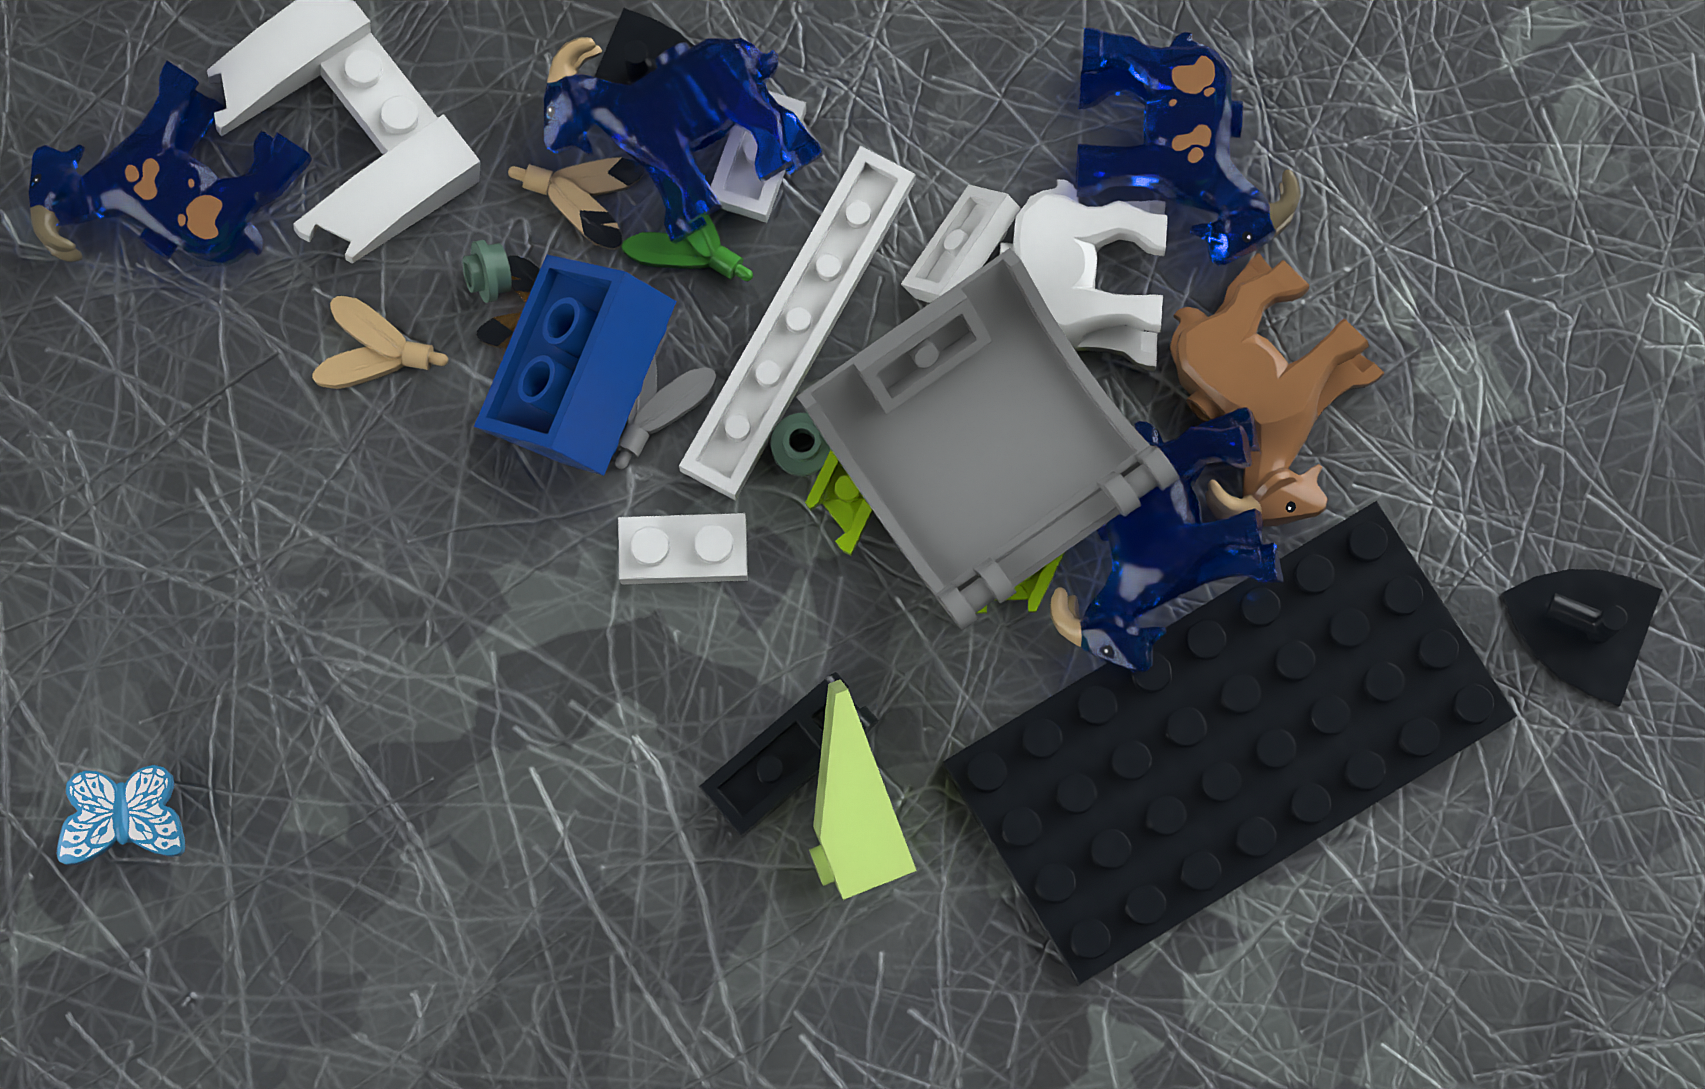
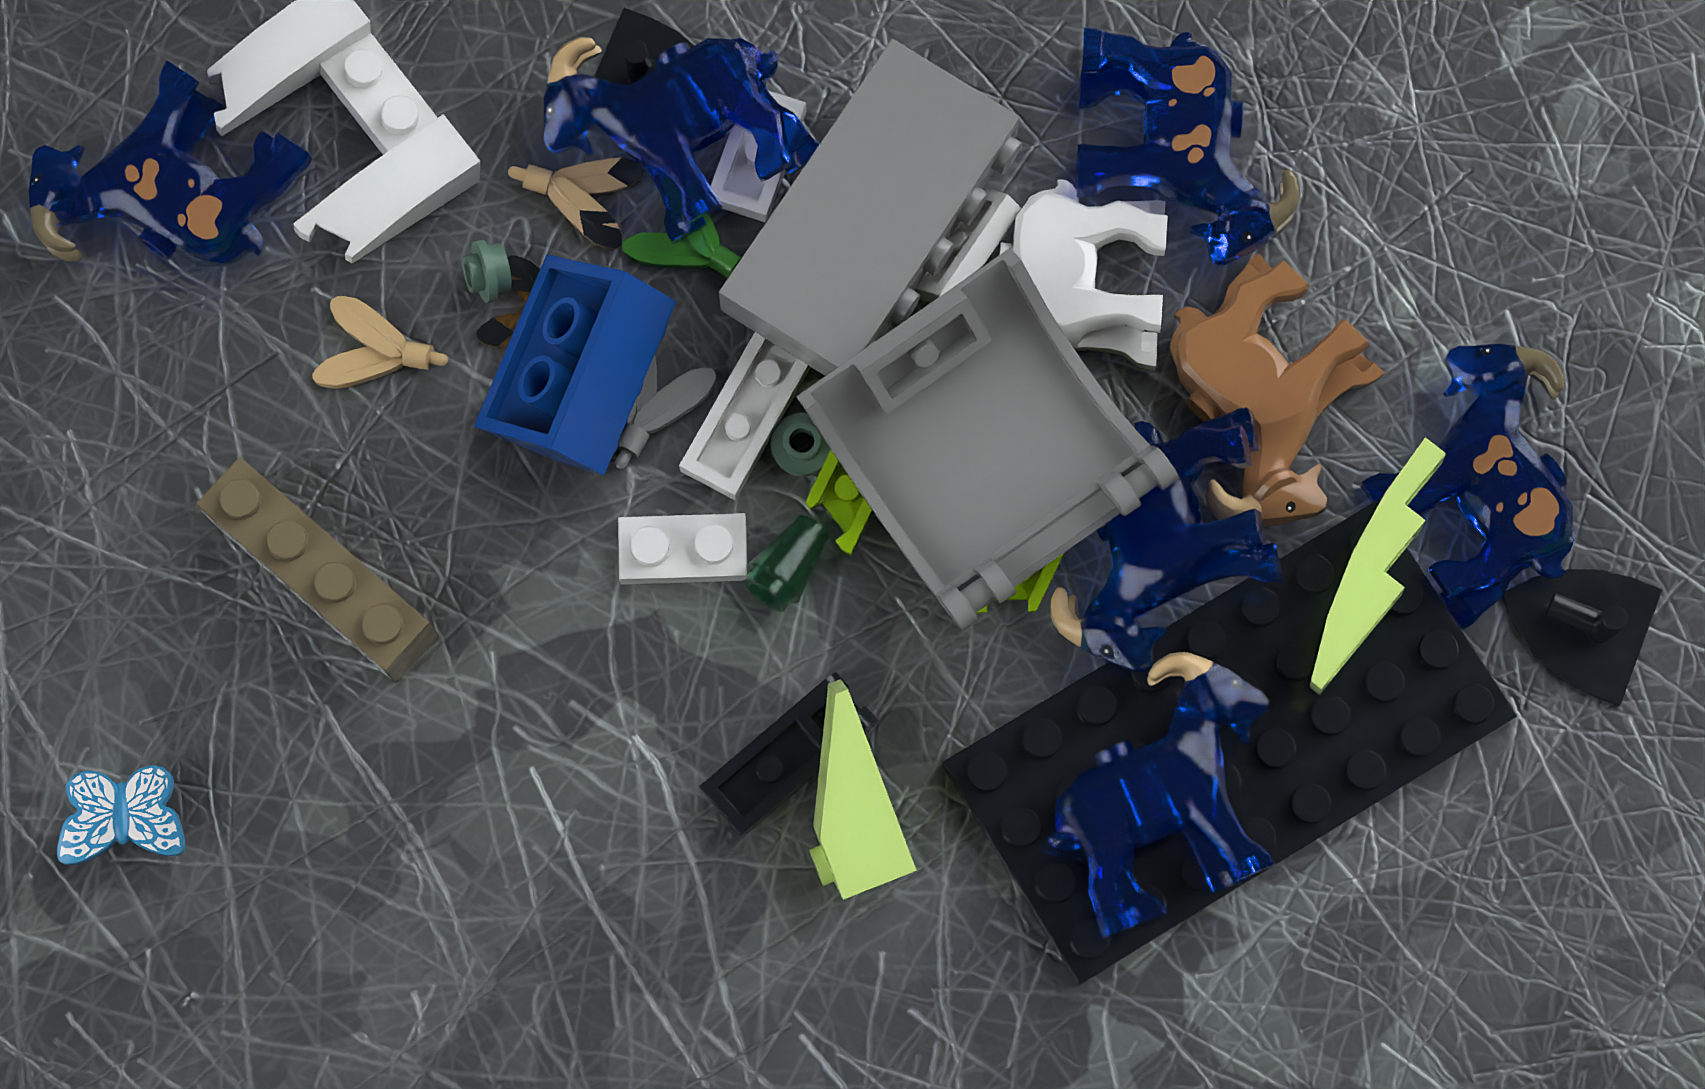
(318, 570): none -> dark tan brick
(785, 565): none -> clear green cone
(872, 211): none -> light grey brick
(1162, 790): none -> clear blue animal
(1366, 588): none -> yellowish green slope
(1495, 480): none -> clear blue animal

